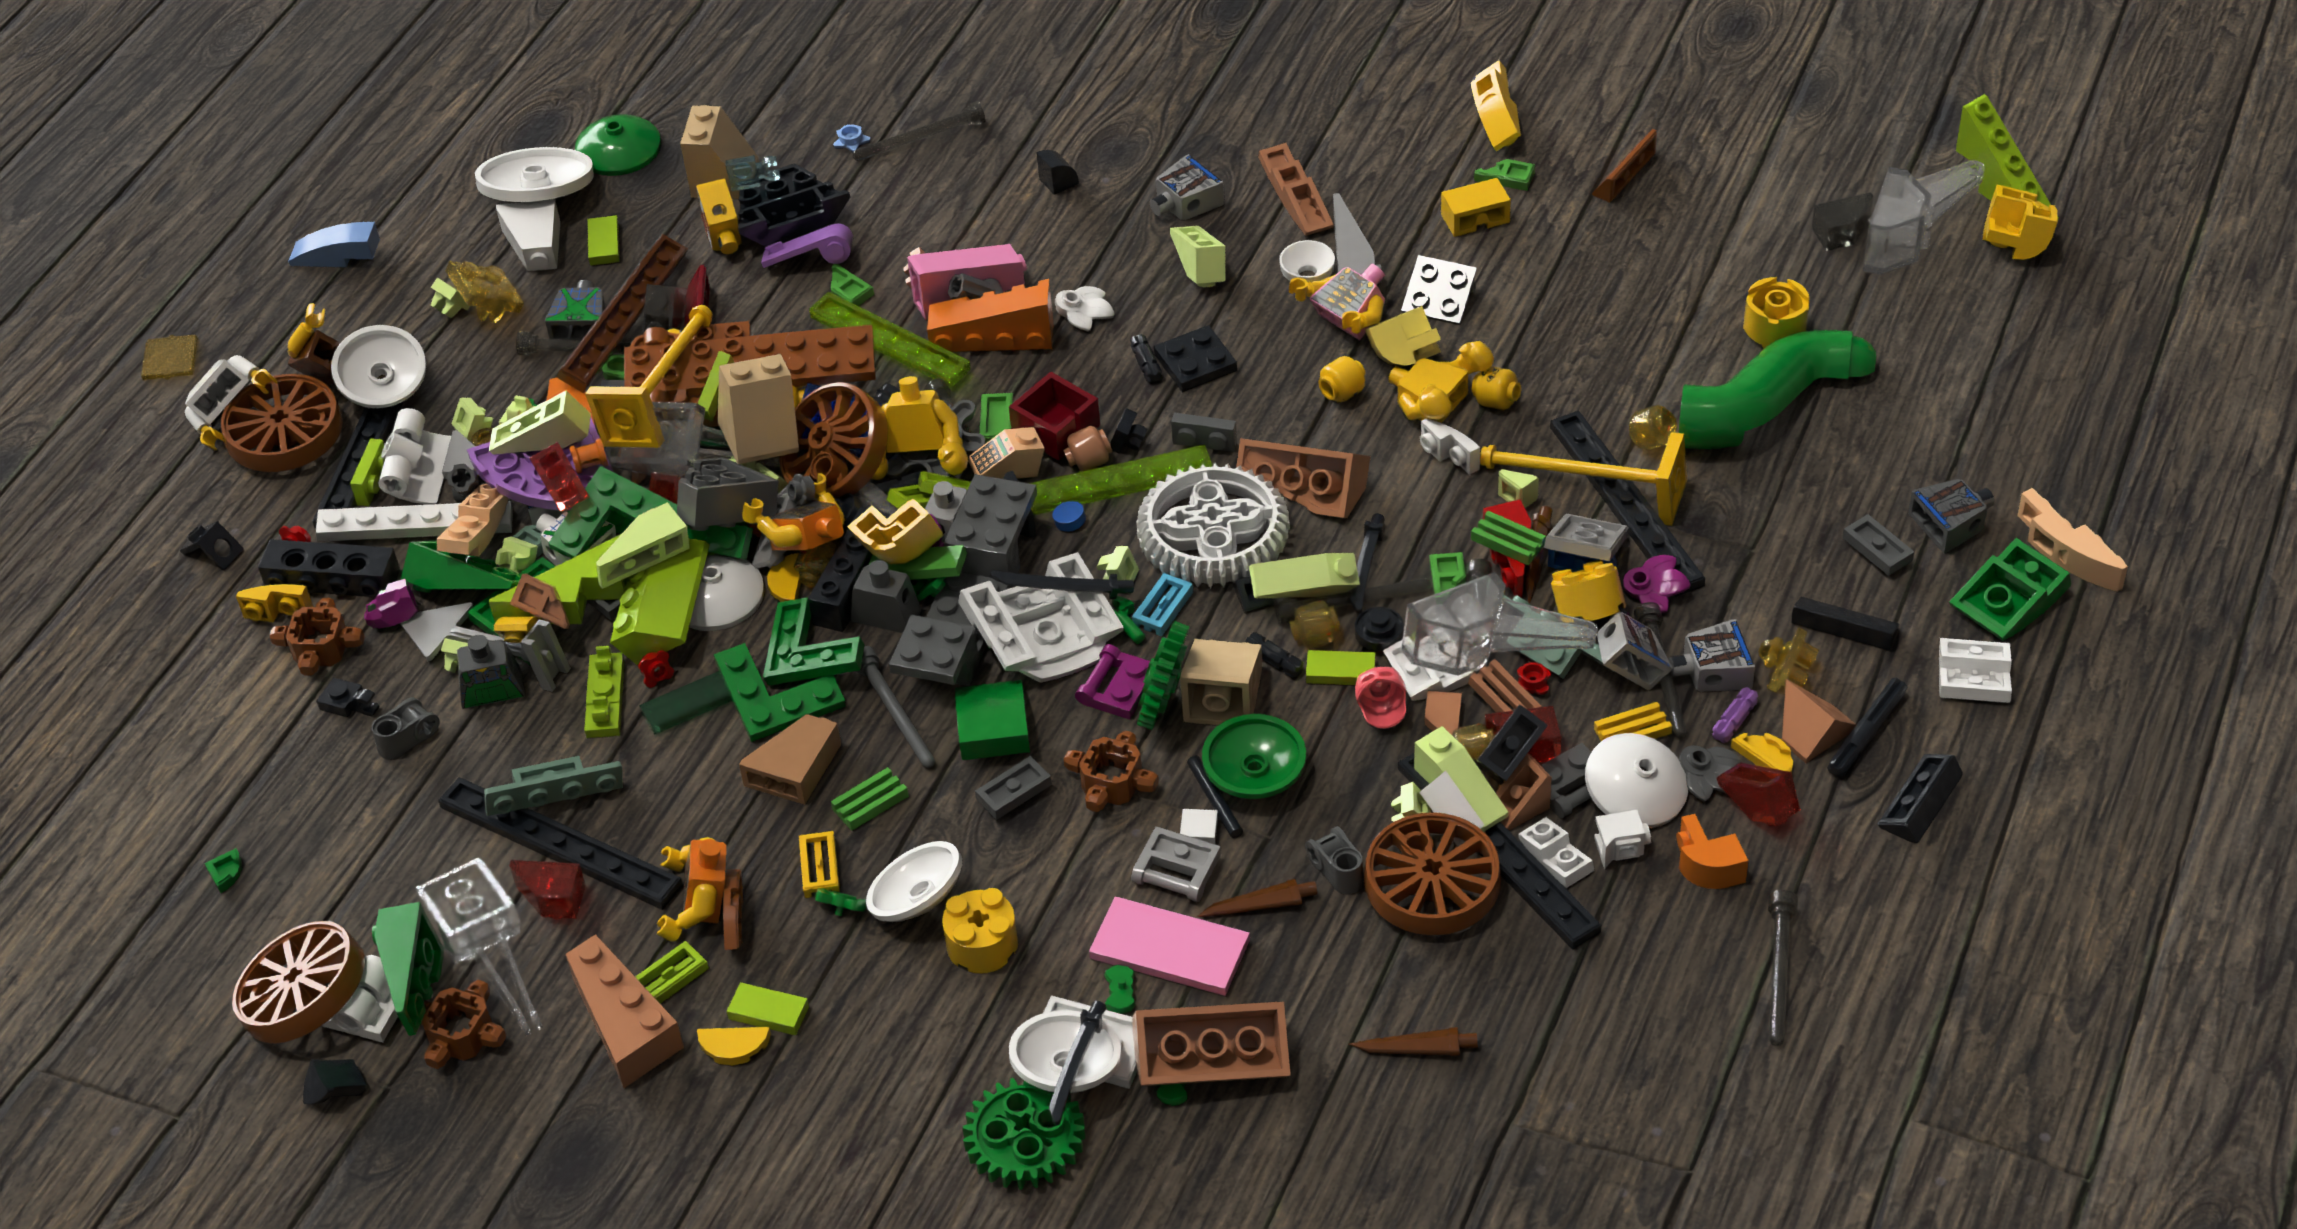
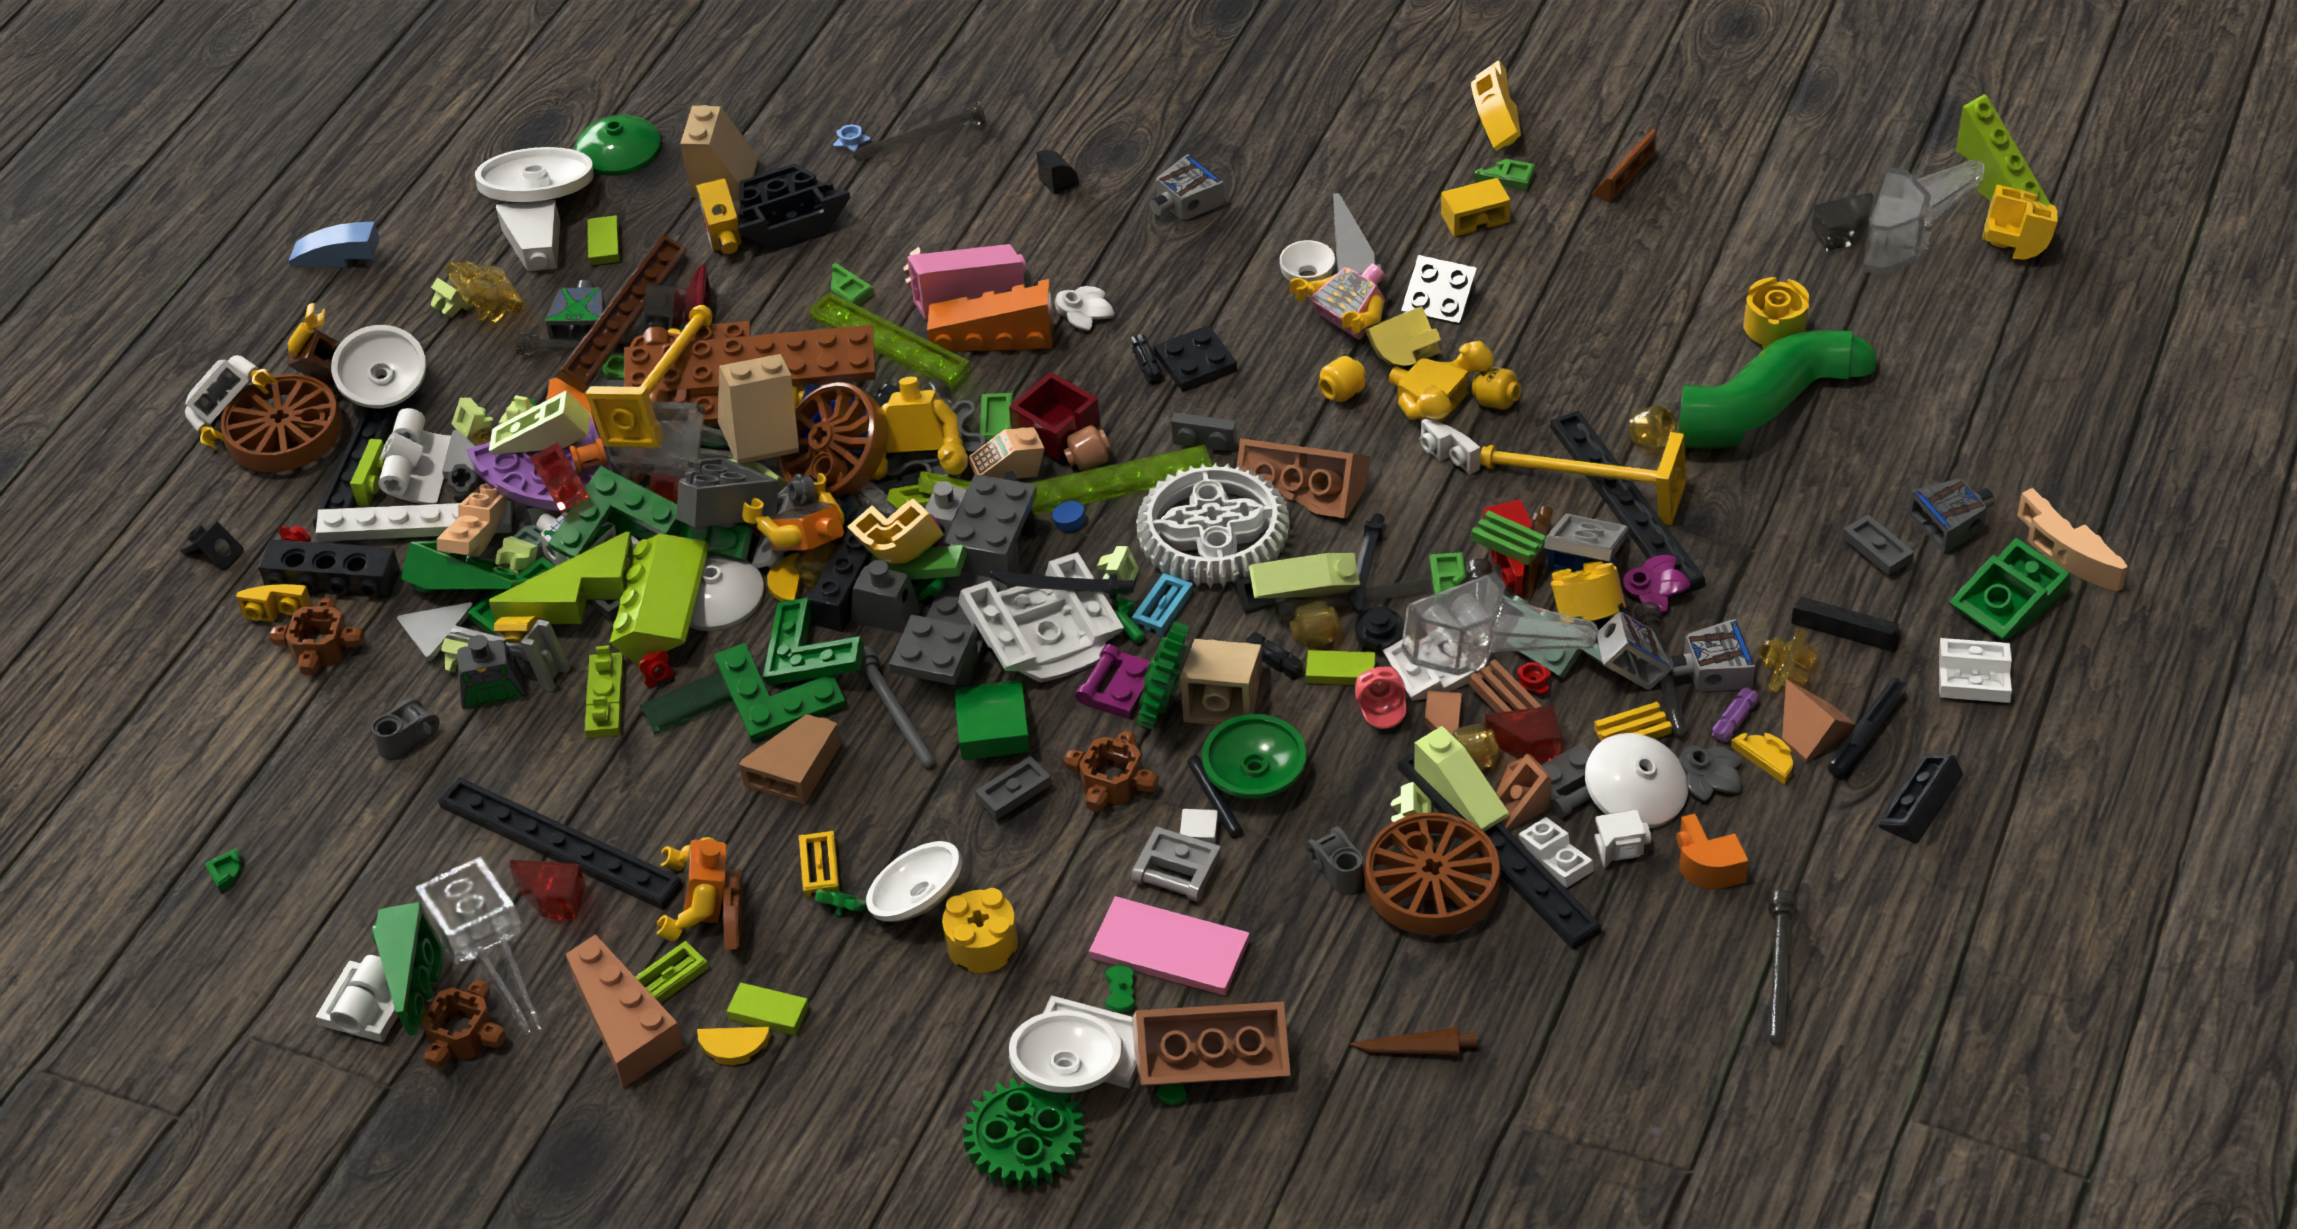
(169, 357): clear yellow piece -> none
(314, 956): dark orange piece -> none
(332, 1079): black tile -> none
(344, 696): black plate -> none
(391, 606): magenta rock -> none
(540, 600): nougat tile -> none
(552, 783): sand green bracket -> none
(644, 543): yellowish green slope -> none
(709, 395): lime tile -> none
(746, 173): clear light blue plate -> none
(832, 241): medium lavender door -> none
(866, 795): bright green tile -> none
(968, 286): dark grey piece -> none
(1090, 1023): black sword -> none
(1128, 433): black tile -> none
(1200, 255): yellowish green slope -> none
(1275, 896): reddish brown bar -> none
(1295, 189): nougat slope -> none
(1445, 797): white sticker -> none
(1510, 744): black brick -> none
(1518, 486): yellowish green slope -> none
(1761, 792): clear red slope -> none

